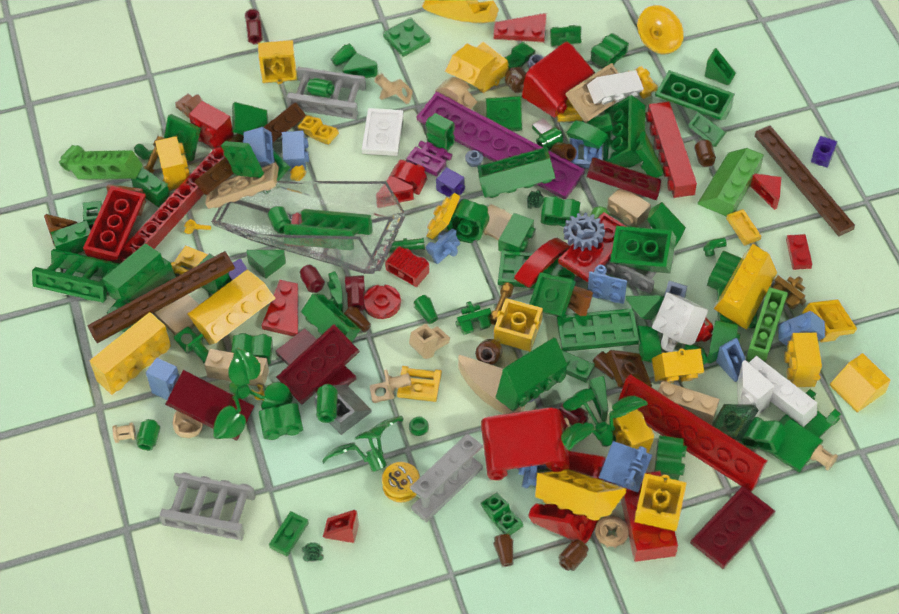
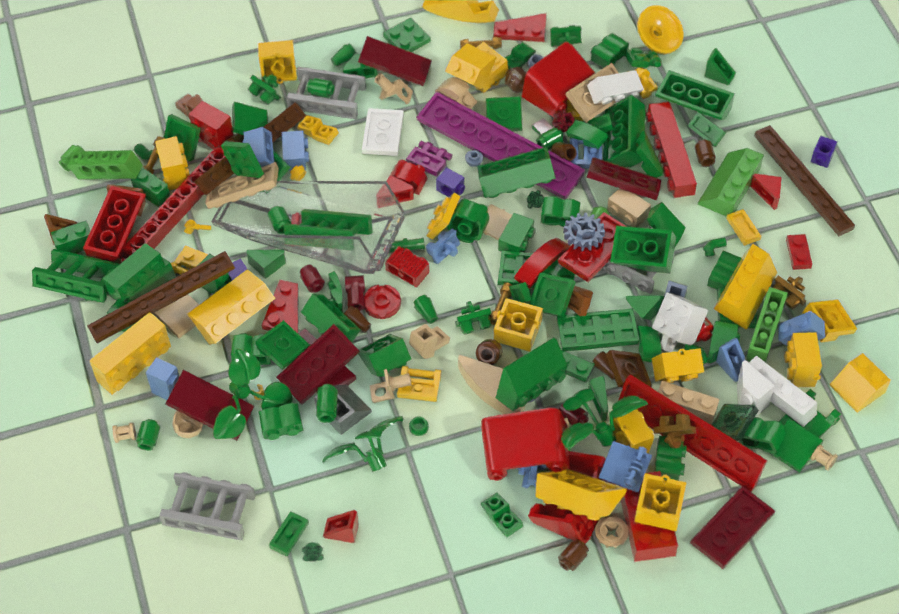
(91, 216): green brick -> none
(195, 345): green bracket -> none
(218, 365): tan brick -> none
(253, 26): dark red piece -> none
(267, 86): none -> green hips
(282, 344): none -> green plate
(385, 354): none -> green slope
(394, 61): none -> dark red tile
(397, 481): yellow head -> none
(440, 132): green brick -> none
(446, 477): light grey fence -> none
(495, 42): none -> pearl gold bar
(504, 548): reddish brown cone -> none
(520, 292): none -> green plate
(563, 120): none -> dark red gear
(606, 286): medium blue hinge -> none
(638, 58): none -> green plate
(673, 431): none -> pearl gold hips

